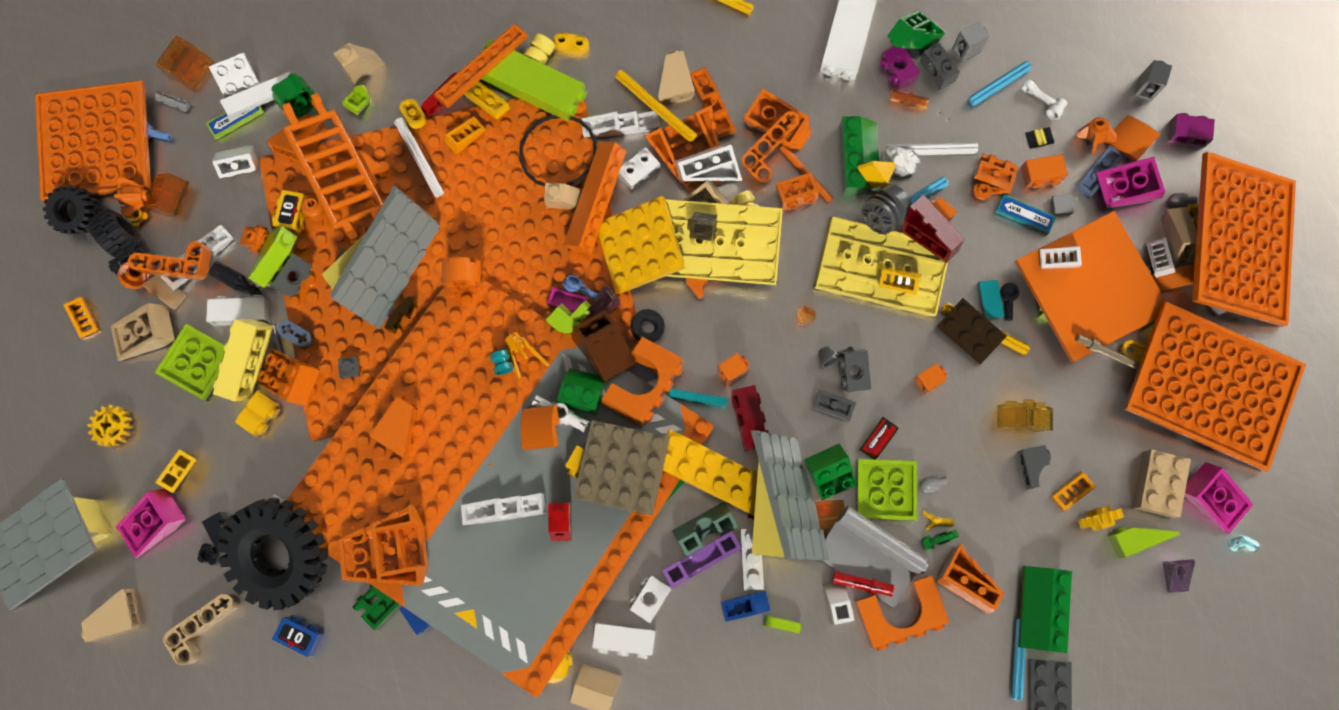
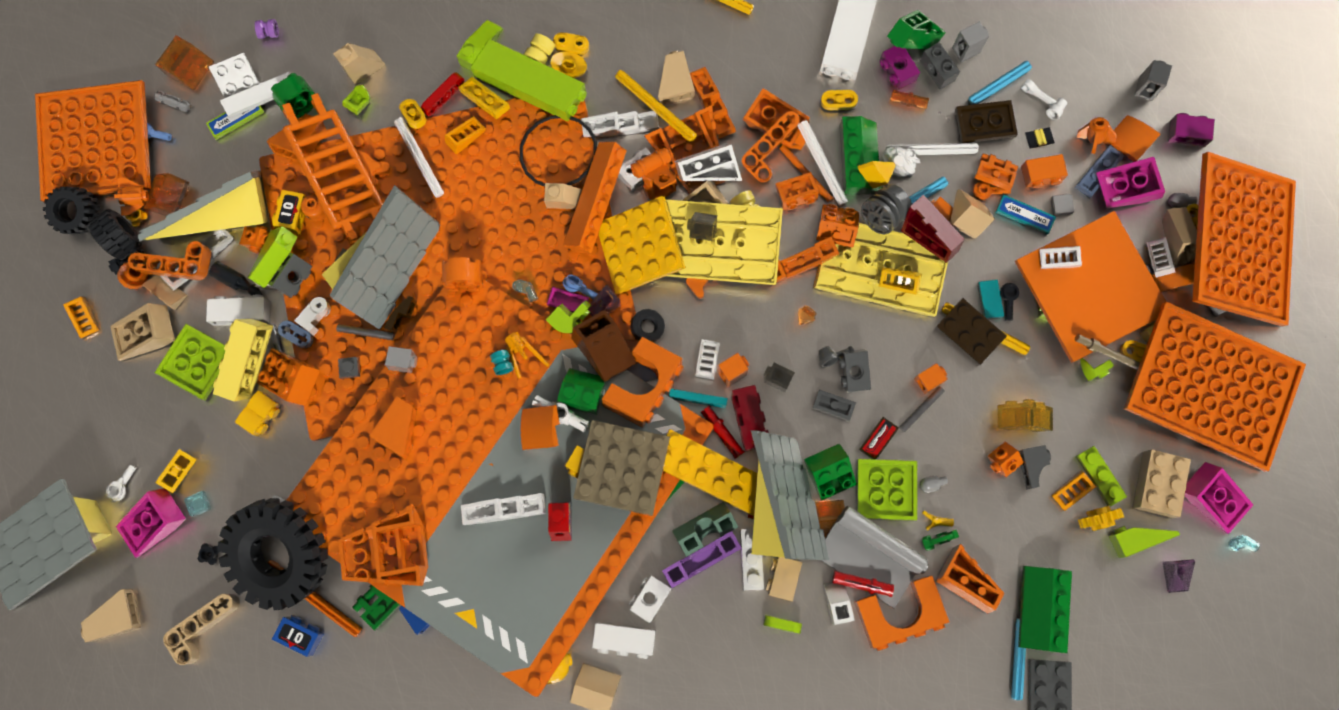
(109, 417): yellow gear -> none
(117, 490): none -> white plate
(197, 503): none -> clear light blue tile
(214, 525): black leg -> none
(232, 206): none -> light yellow piece
(235, 161): white brick -> none
(266, 29): none -> medium lavender wheel
(313, 314): none -> white leg
(328, 609): none -> orange axle
(365, 332): none -> flat silver bar
(401, 359): none -> light grey brick
(476, 43): none -> lime slope
(481, 65): orange tile -> none
(525, 287): none -> clear light blue arm
(569, 64): none -> yellow dish
(655, 174): none -> orange piece
(707, 374): none -> white slope
(723, 433): none -> red pin
(745, 606): blue arch -> none
(778, 376): none -> clear smoke brick
(784, 578): none -> tan brick
(807, 259): none -> orange slope
(822, 163): none -> white axle
(838, 98): none -> yellow plate
(838, 223): none -> orange bracket
(921, 409): none -> flat silver bar
(970, 215): none -> tan slope
(986, 121): none -> dark brown plate
(1005, 459): none -> orange brick
(1100, 371): none -> lime plate
(1101, 476): none -> lime plate

